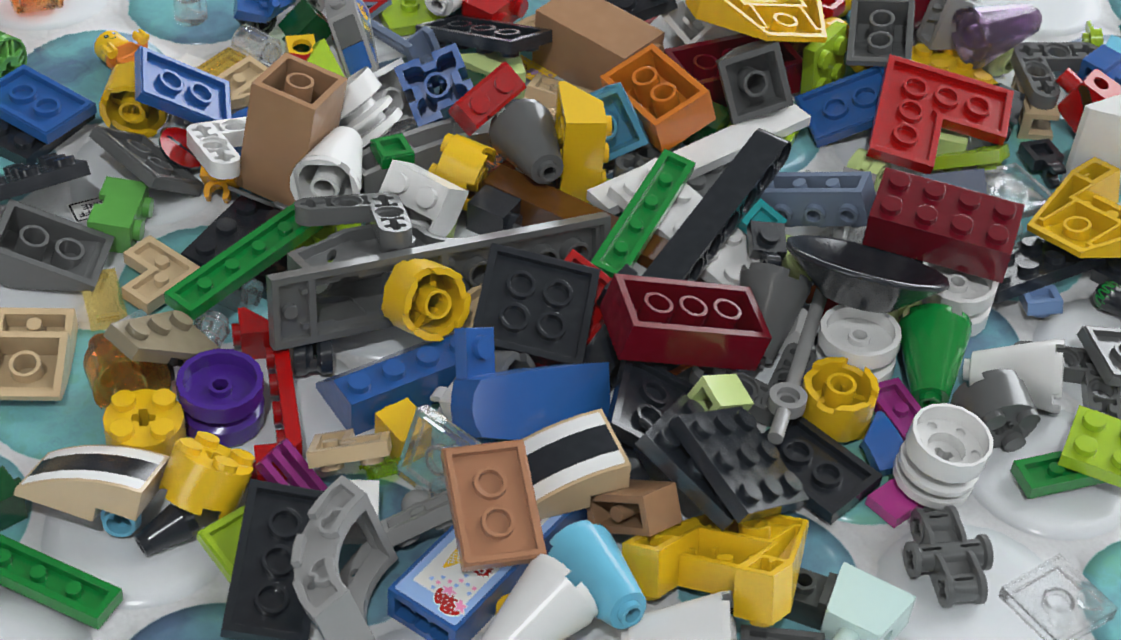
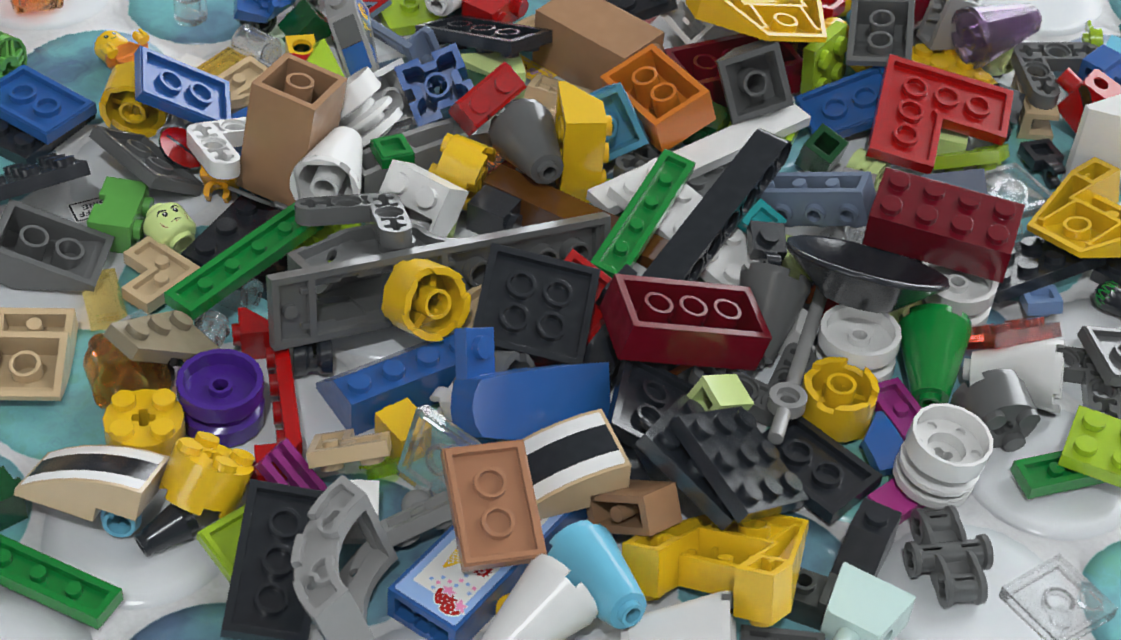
(170, 226): none -> yellowish green head
(822, 150): none -> dark green brick
(869, 537): none -> black slope
(1013, 333): none -> clear red plate

